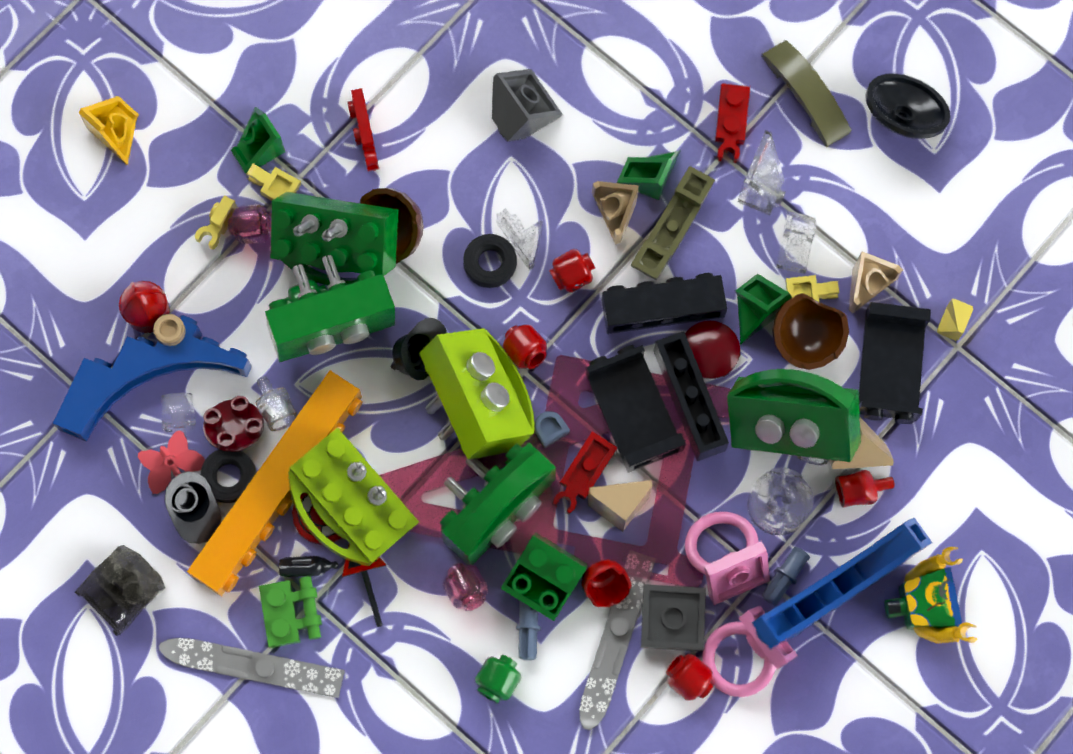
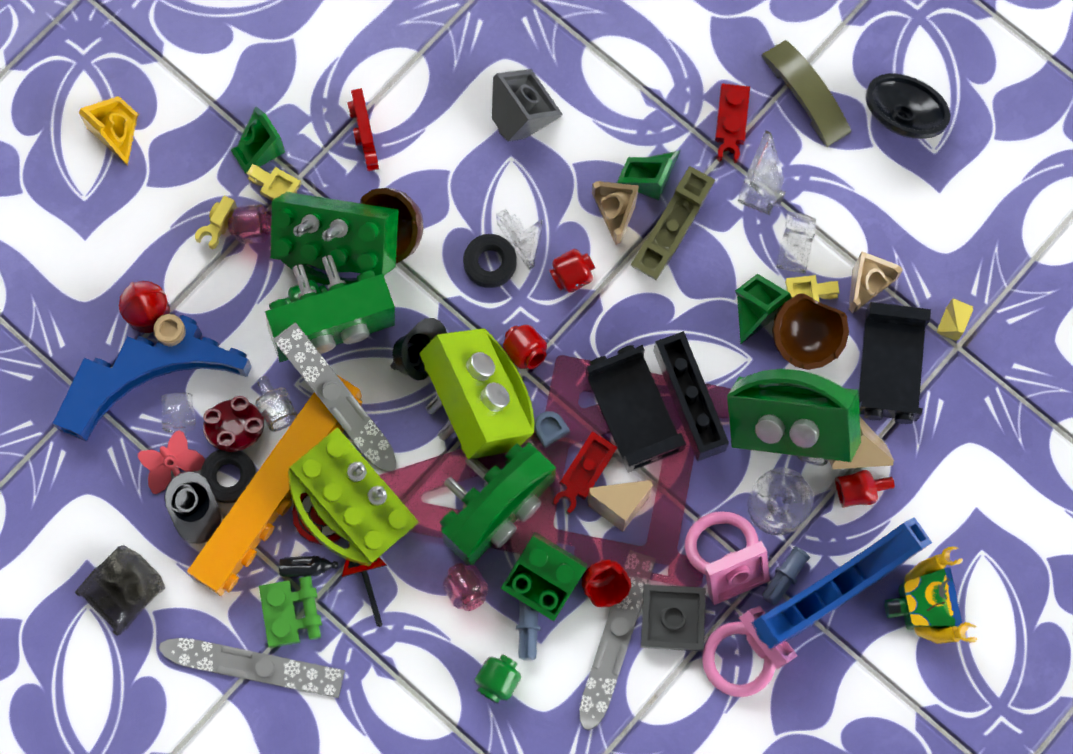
(336, 397): none -> light grey piece
(663, 303): black brick -> none
(689, 677): red head -> none
(714, 348): dark red dish -> none

